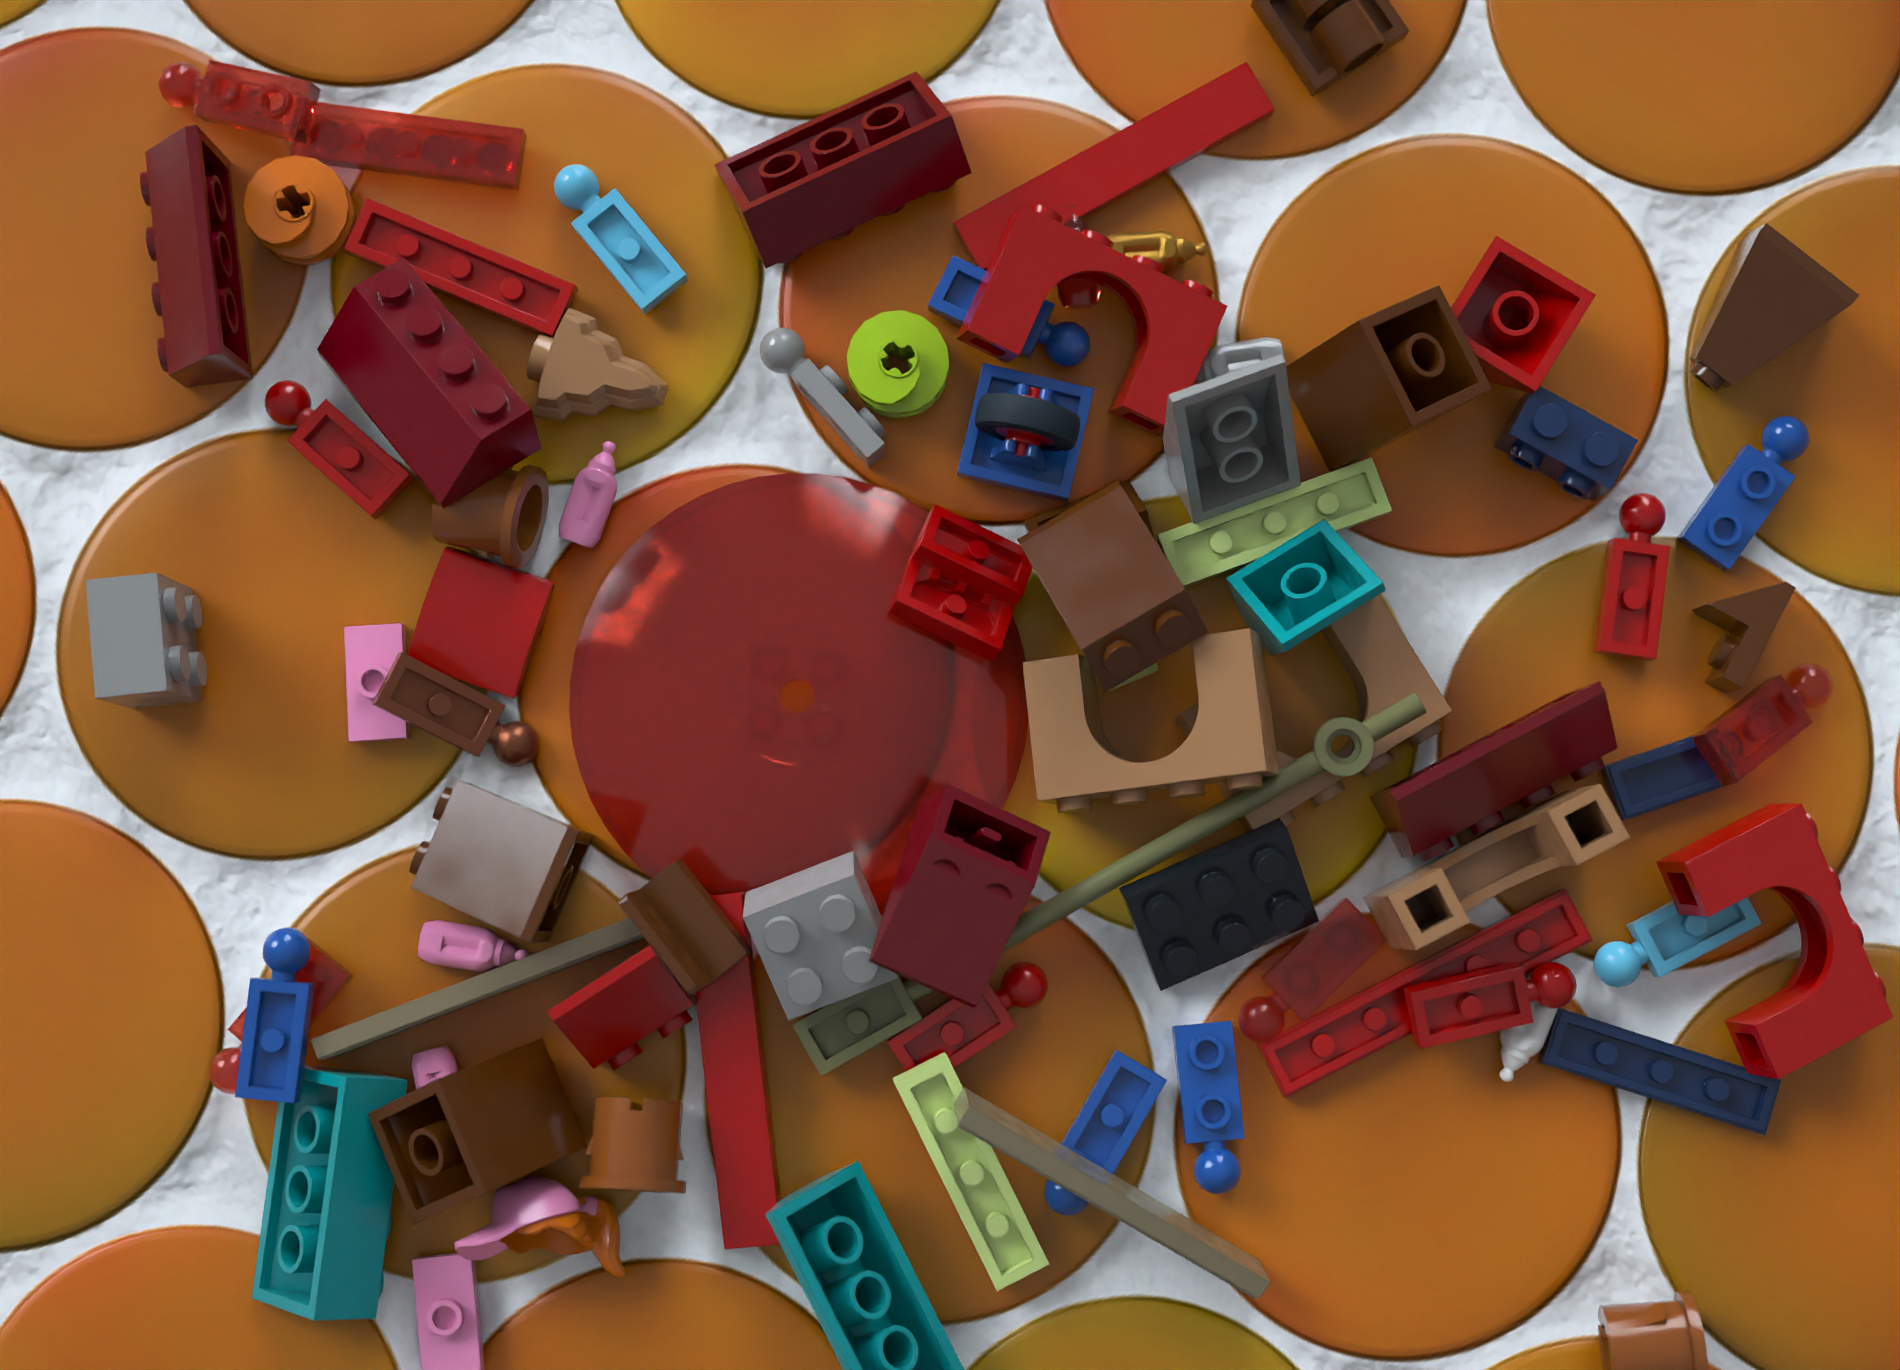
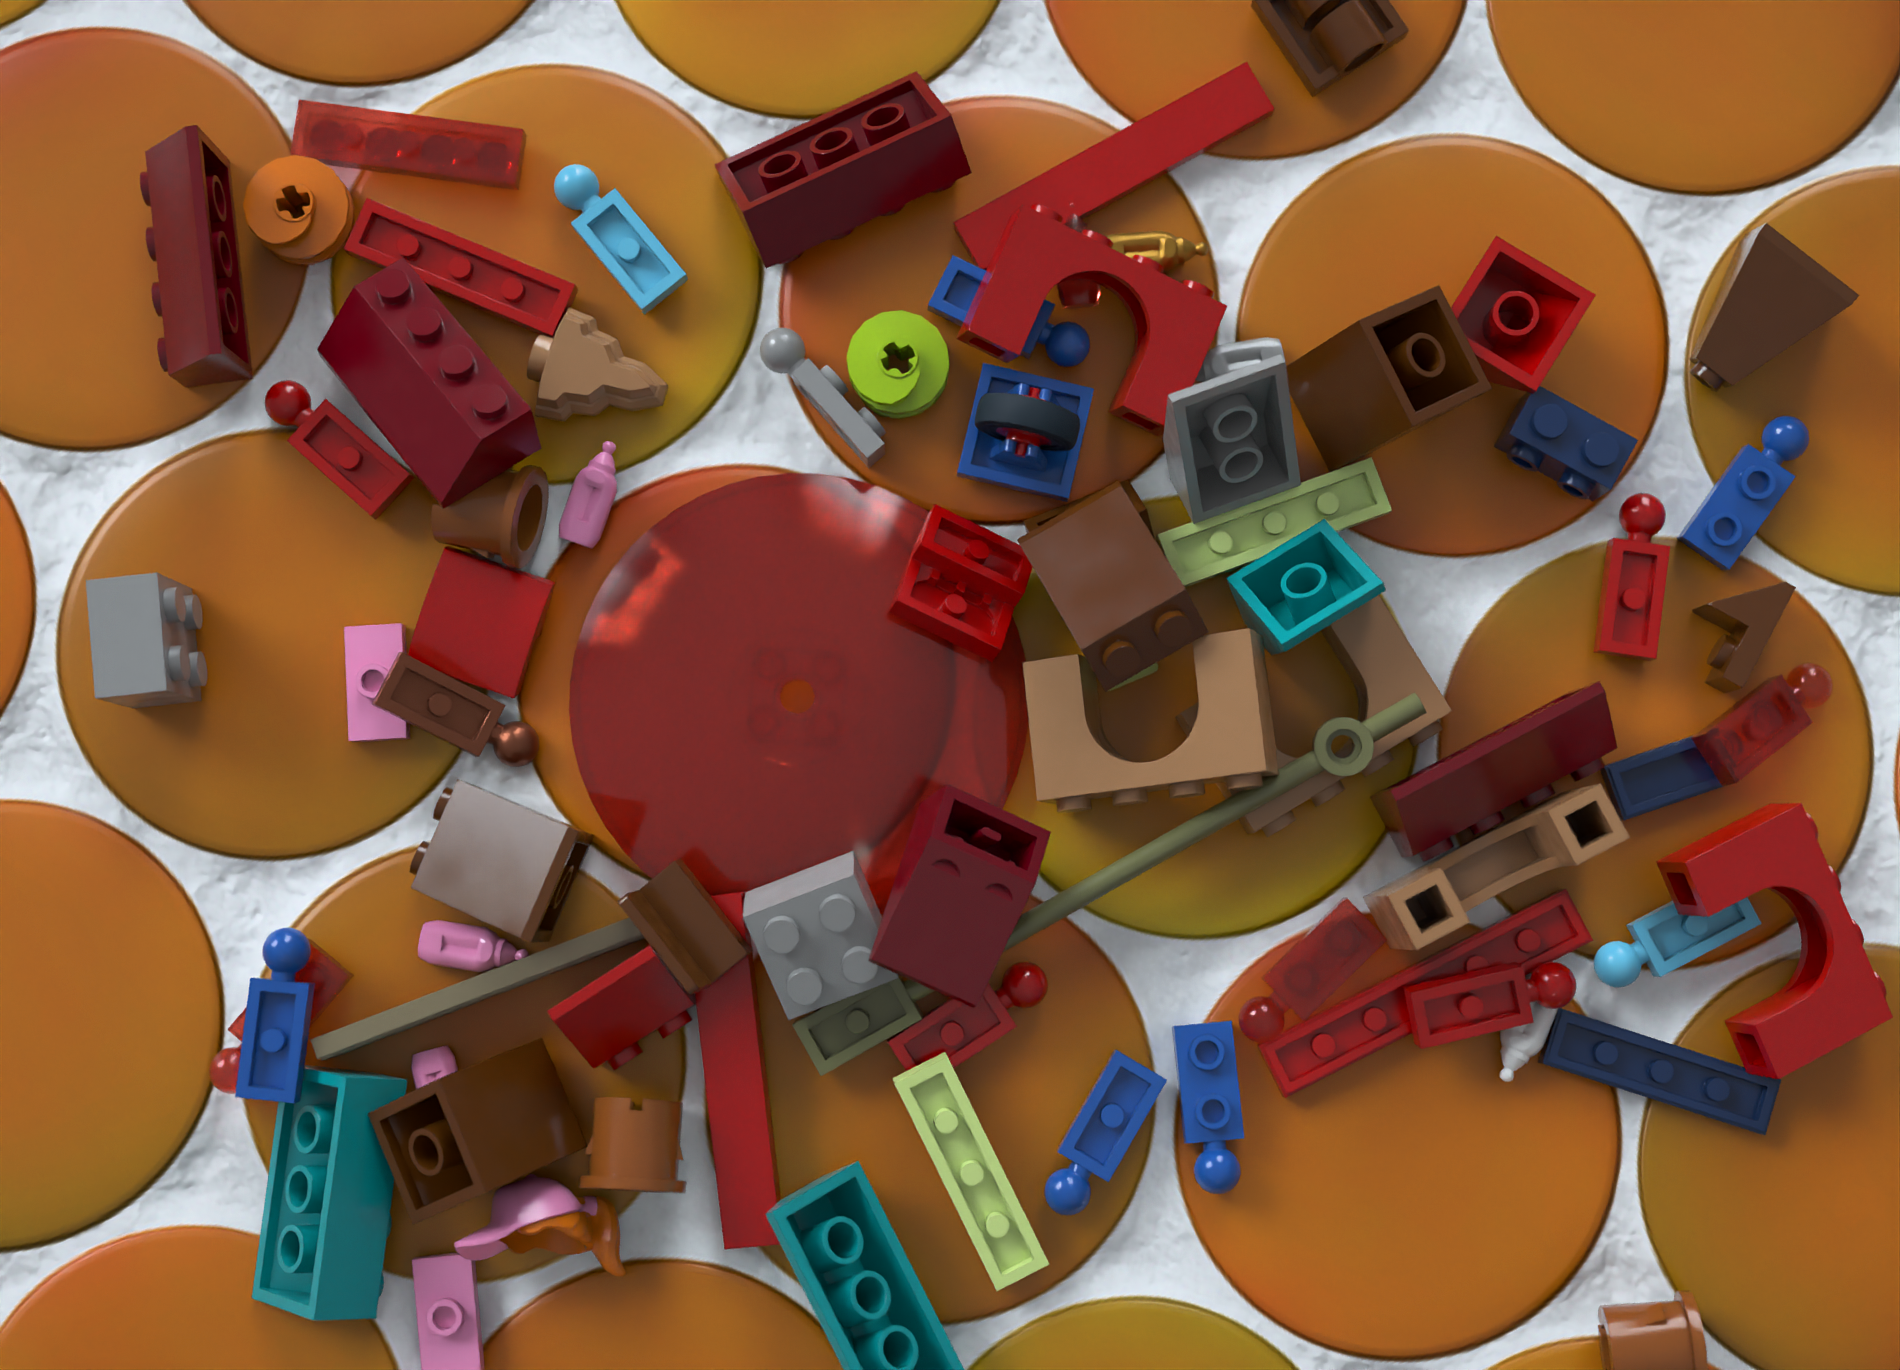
(242, 98): clear red plate -> none
(1110, 1193): dark tan tile -> none
(1219, 904): black plate -> none

